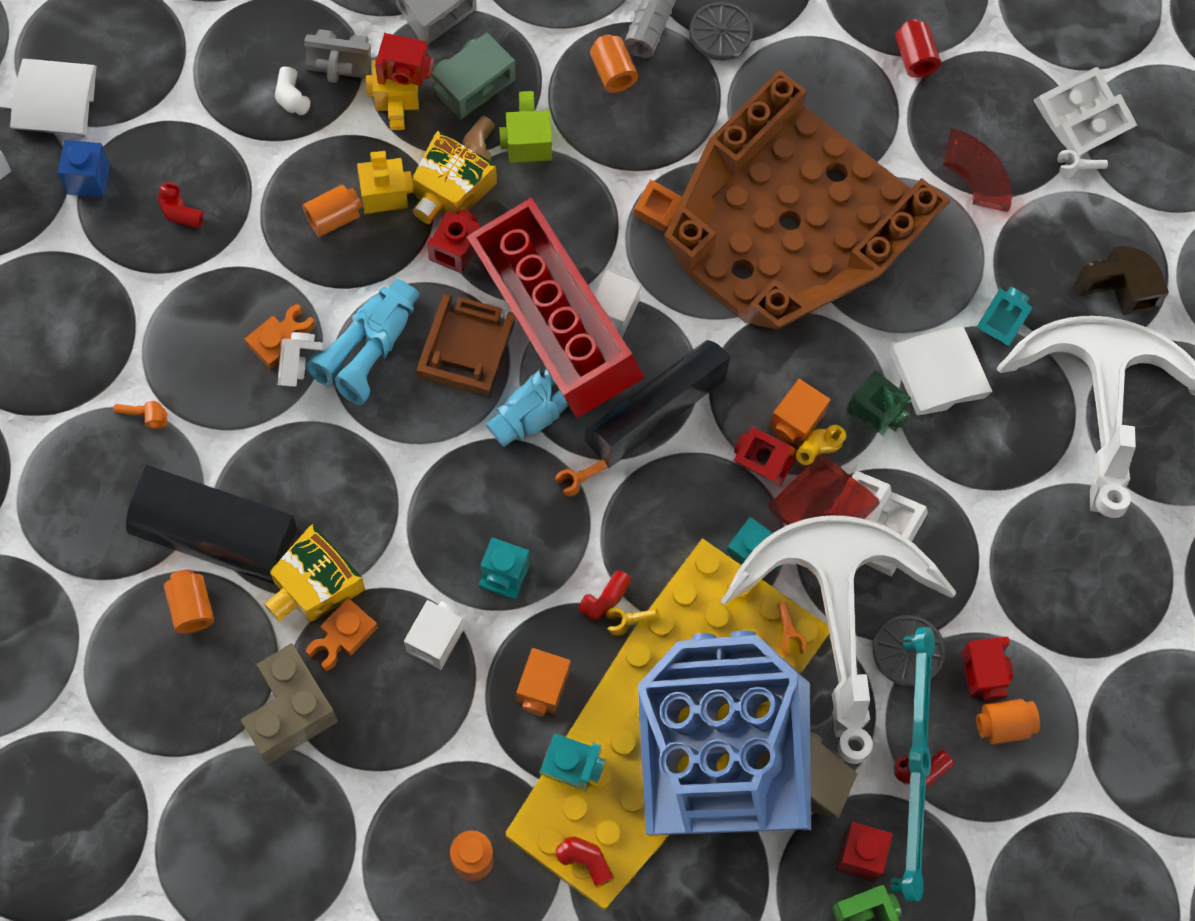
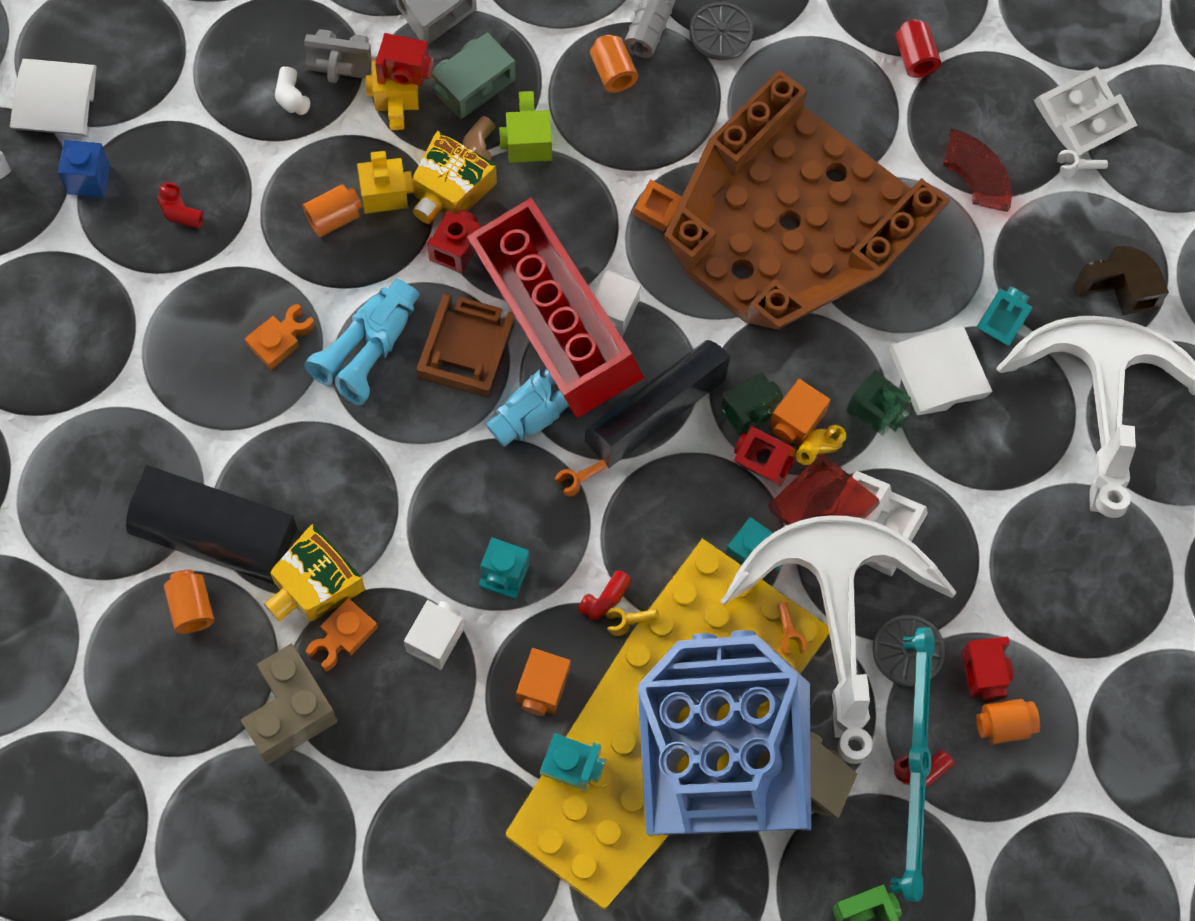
(153, 412): orange hand -> none
(291, 364): white bracket -> none
(472, 855): orange brick -> none
(587, 854): red arm -> none
(751, 402): none -> clear green brick
(864, 851): red brick -> none

